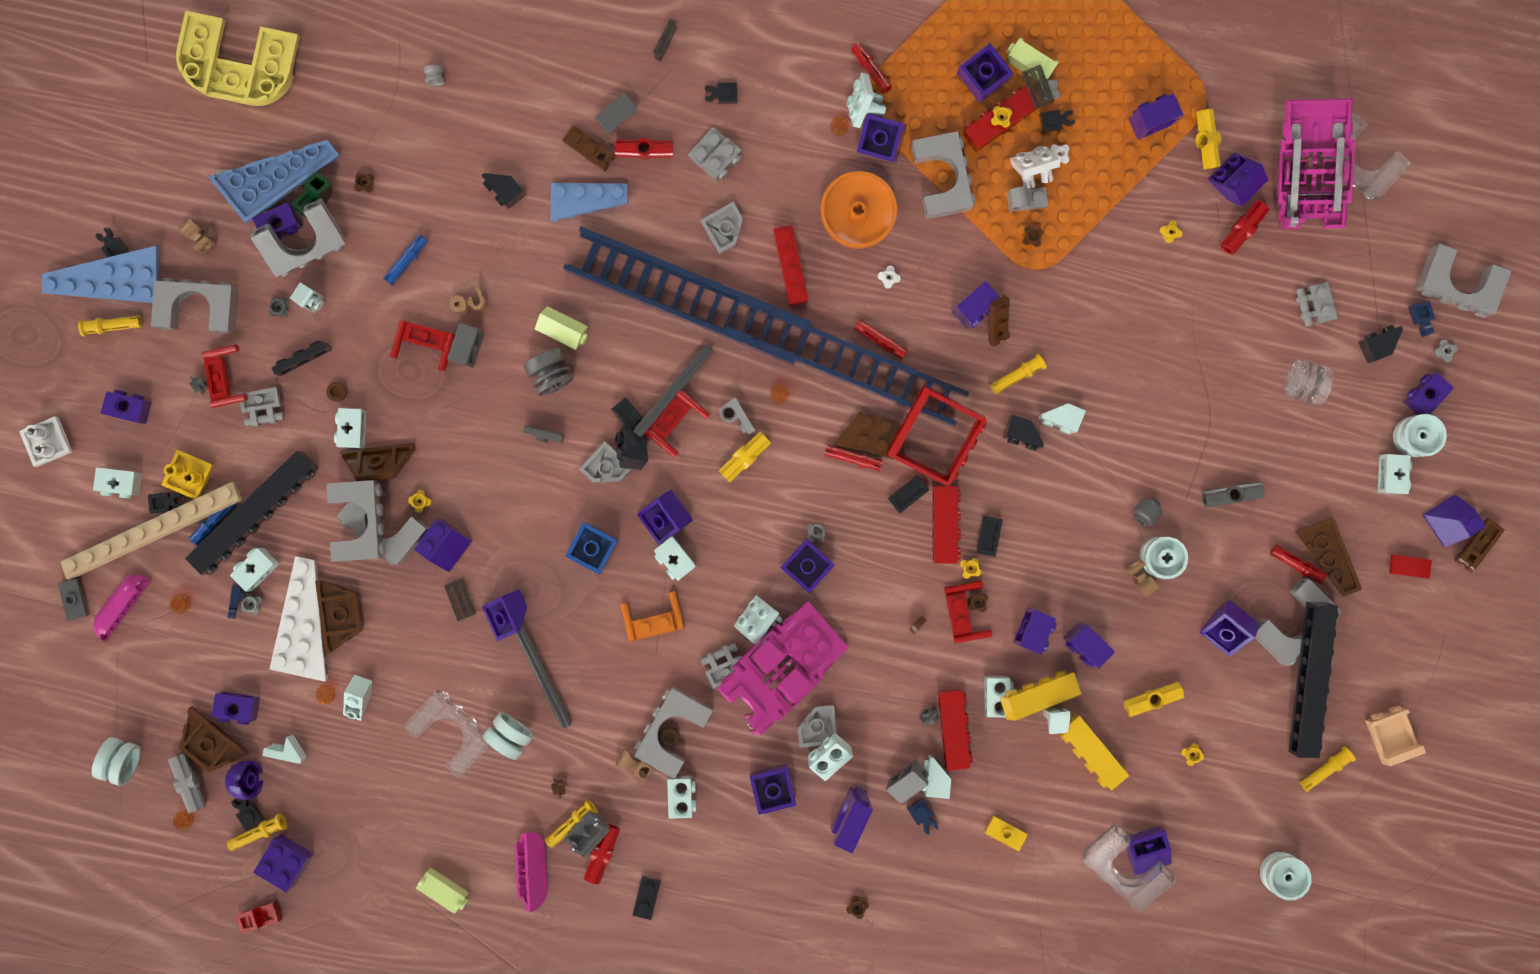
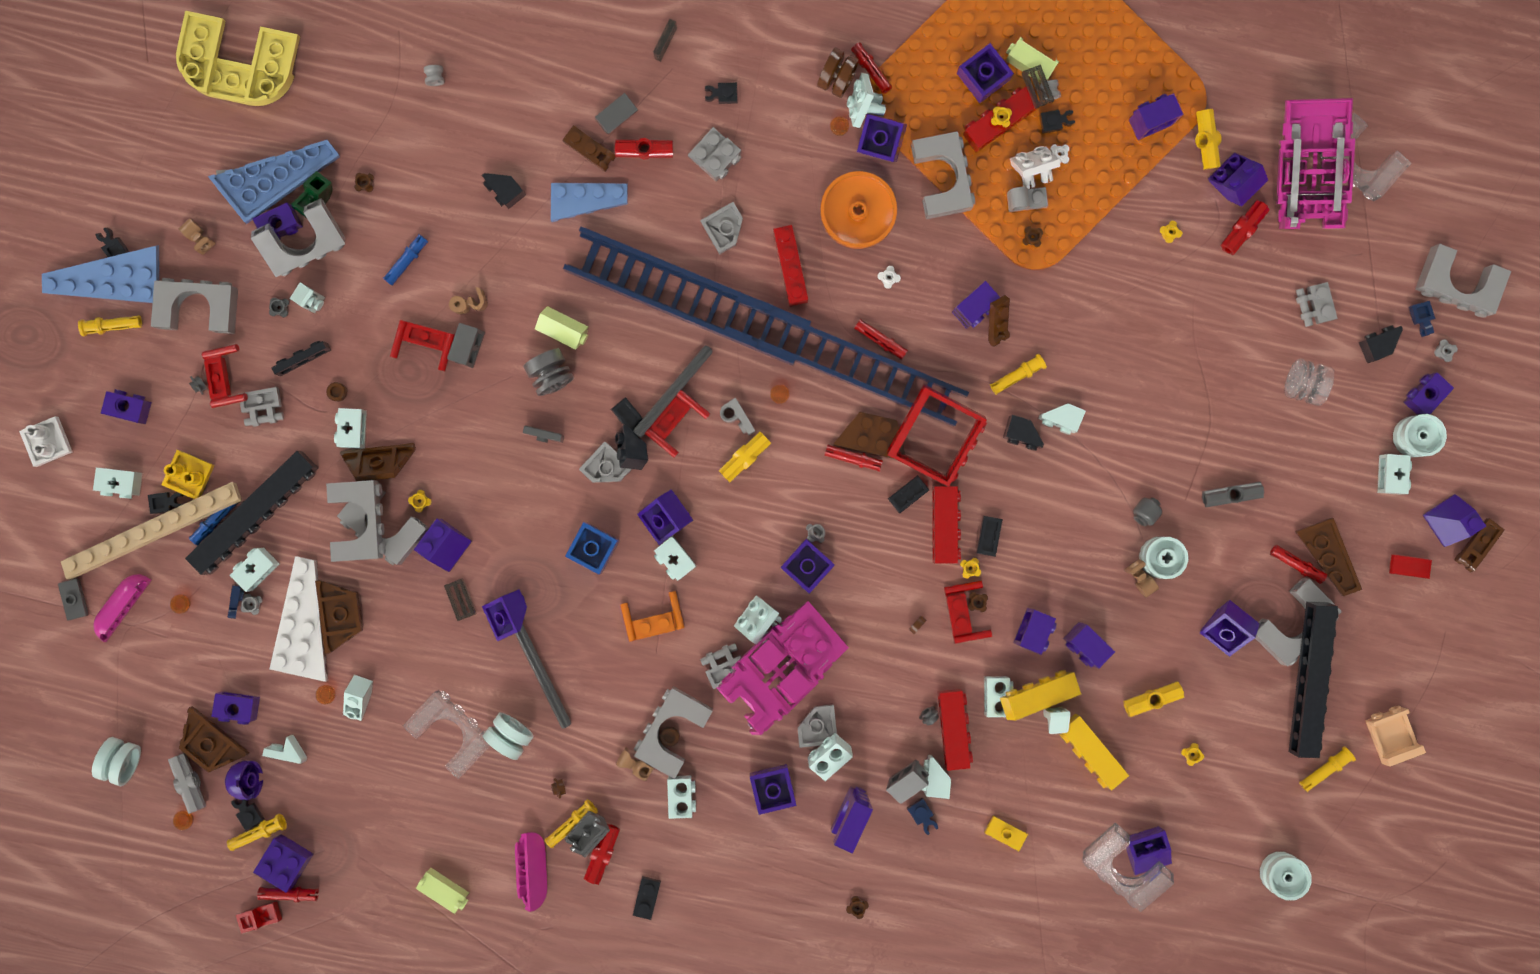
(295, 894): none -> red pin
(836, 72): none -> reddish brown wheel

